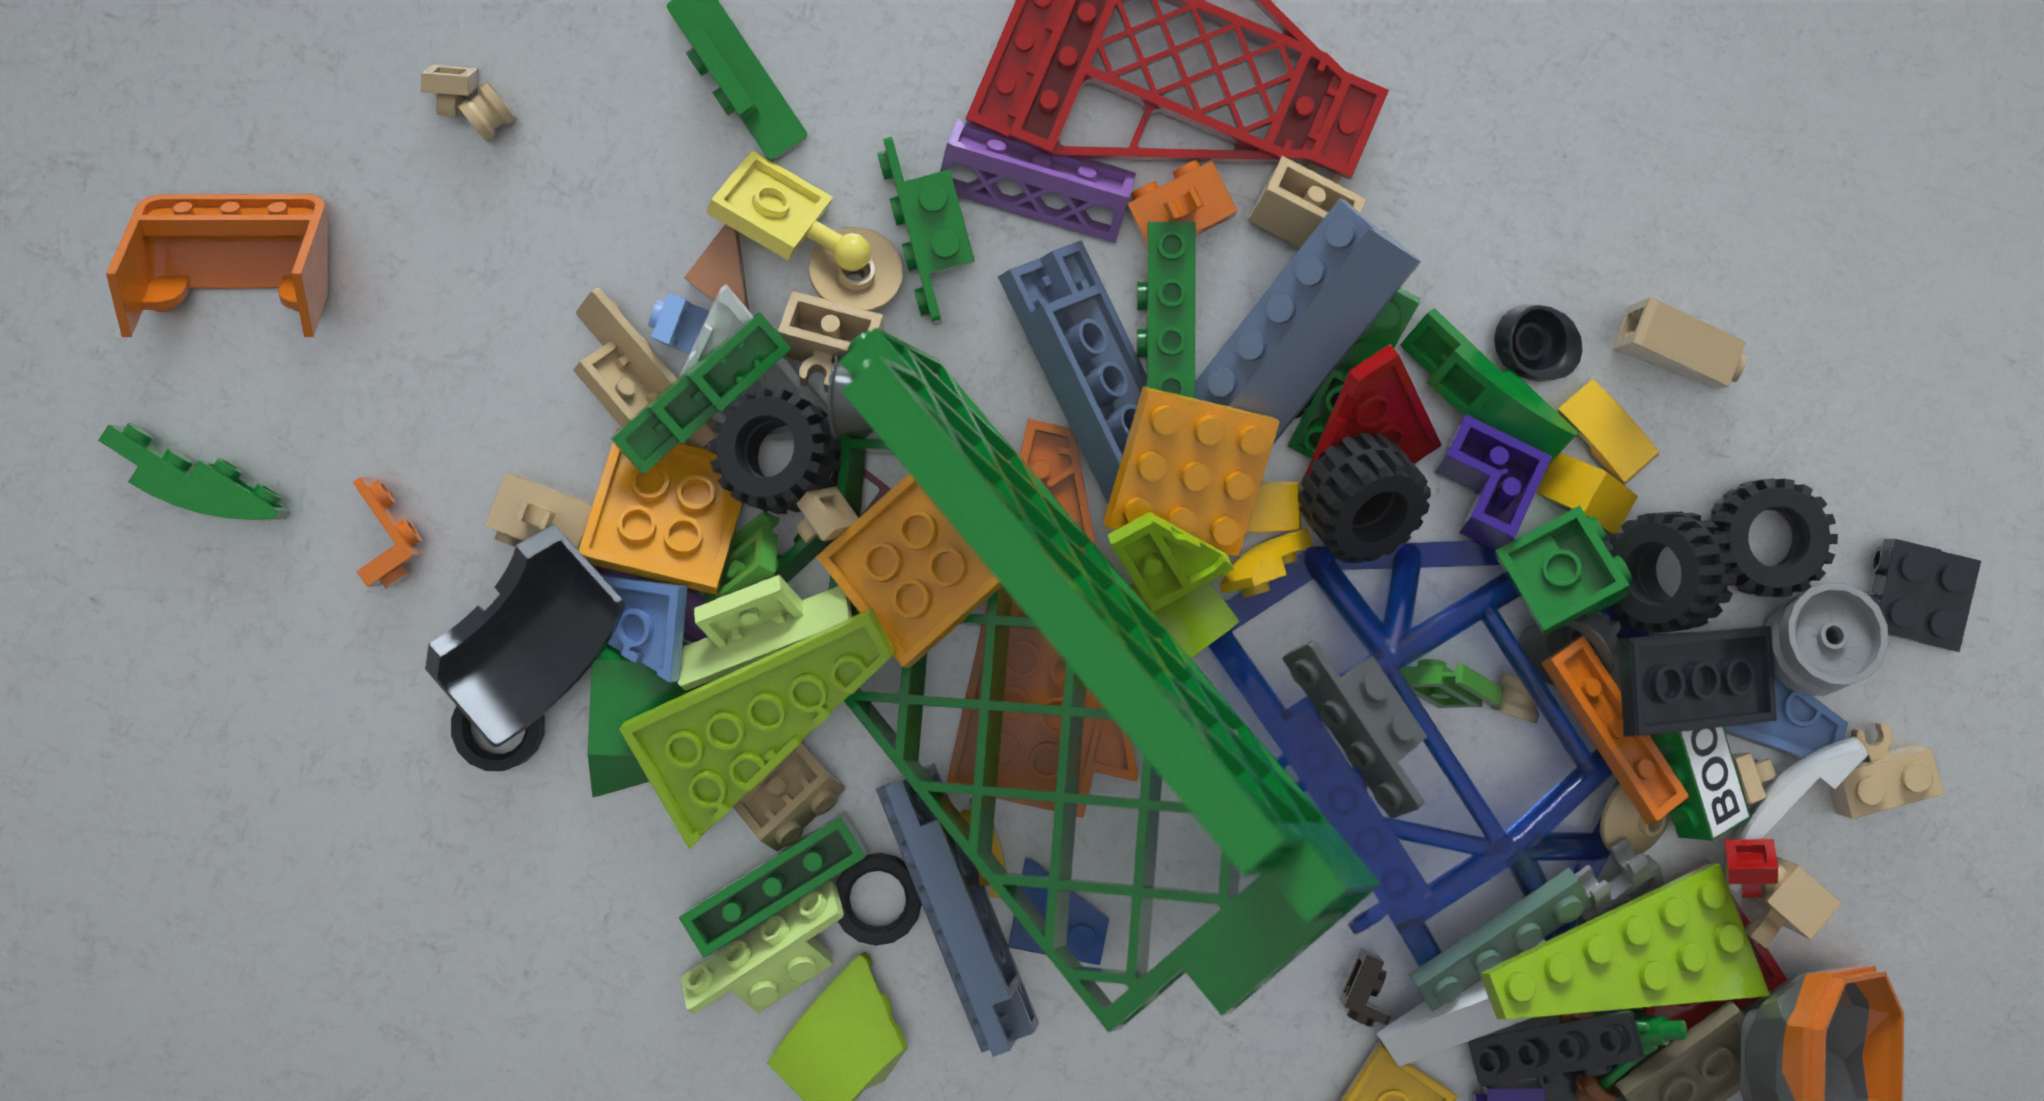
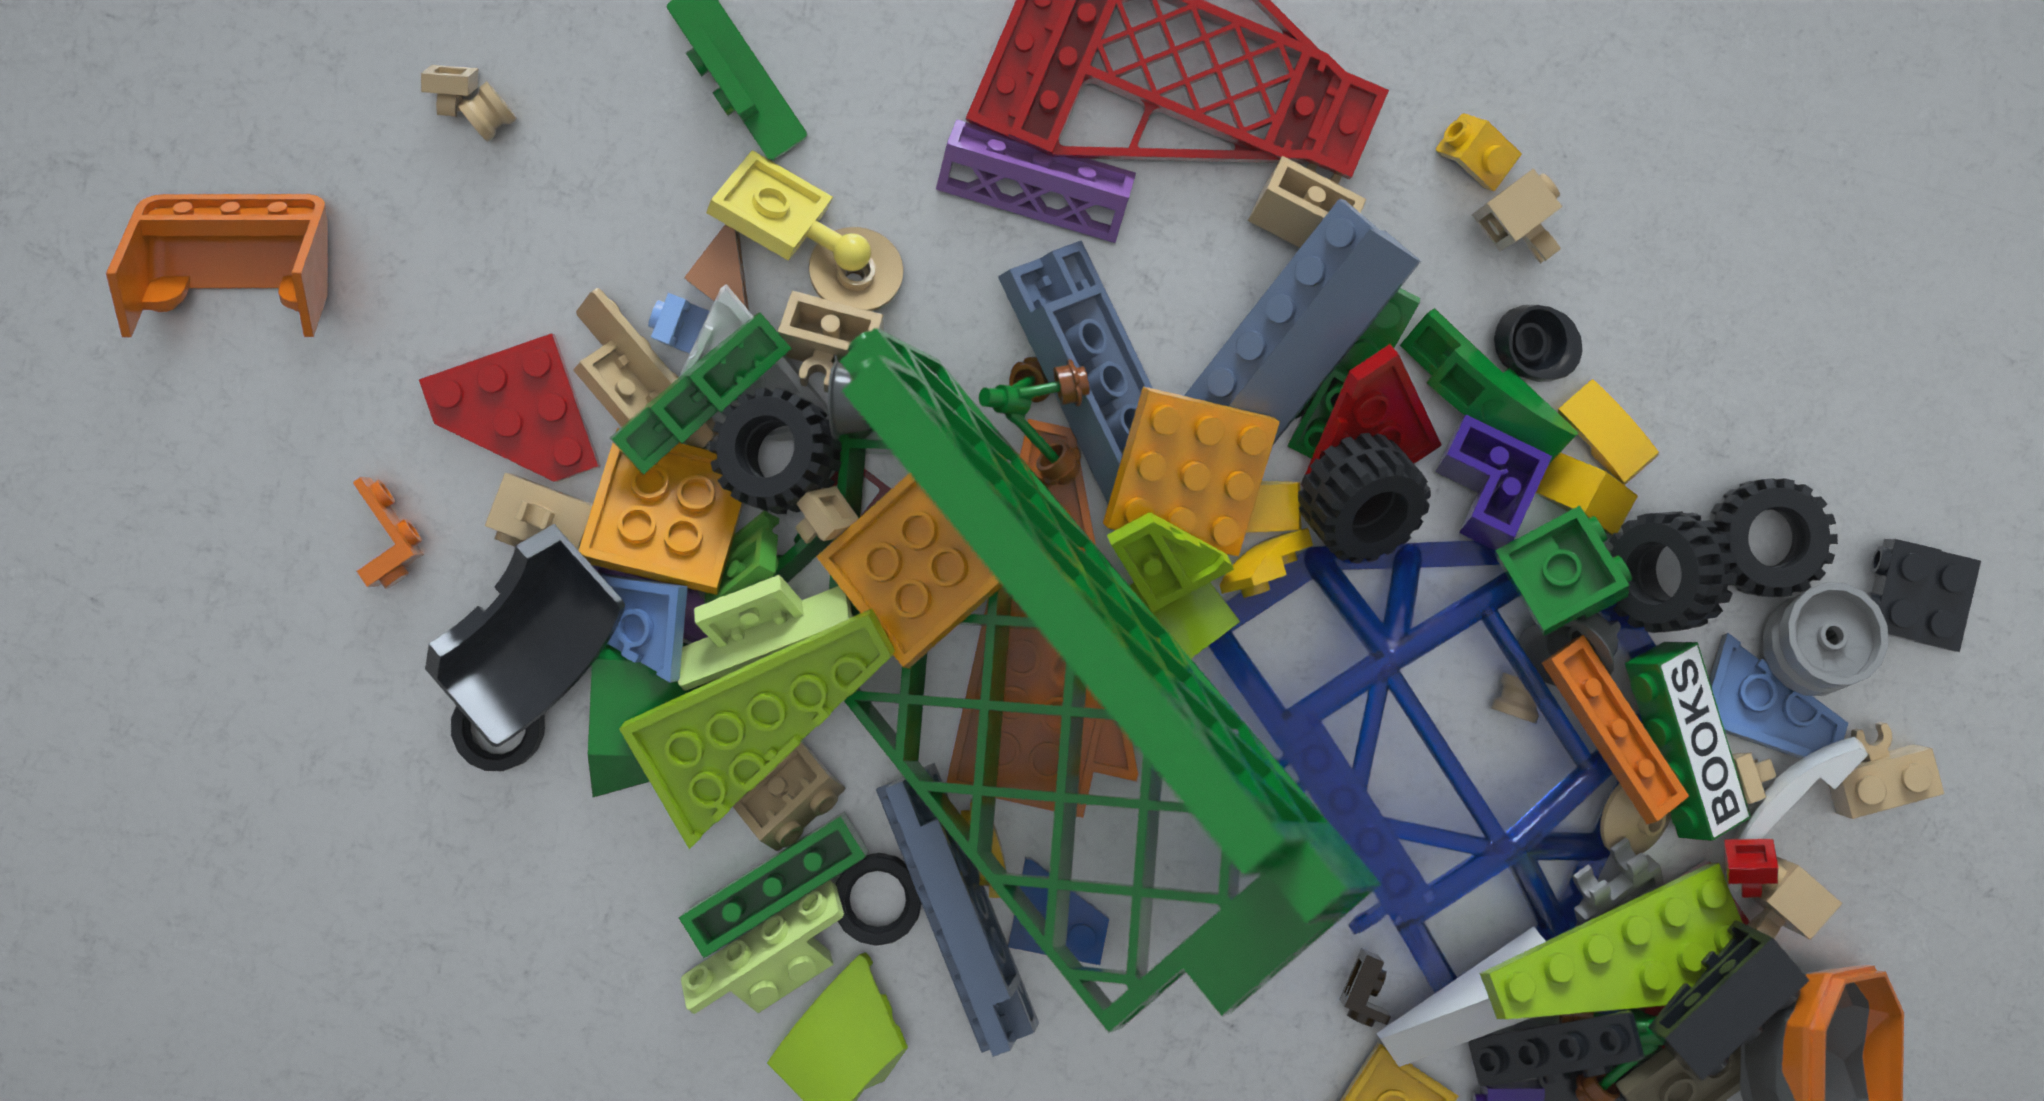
(205, 489): green slope -> none
(517, 408): none -> red plate
(933, 225): green bracket -> none
(1030, 384): none -> plant
(1169, 308): green bracket -> none
(1192, 196): orange brick -> none
(1365, 720): dark grey bracket -> none
(1450, 688): bright green plate -> none
(1479, 150): none -> yellow bracket
(1501, 938): sand green plate -> none
(1519, 214): none -> tan brick
(1680, 344): tan slope -> none
(1696, 680): black tile -> none
(1728, 1001): none -> black wedge

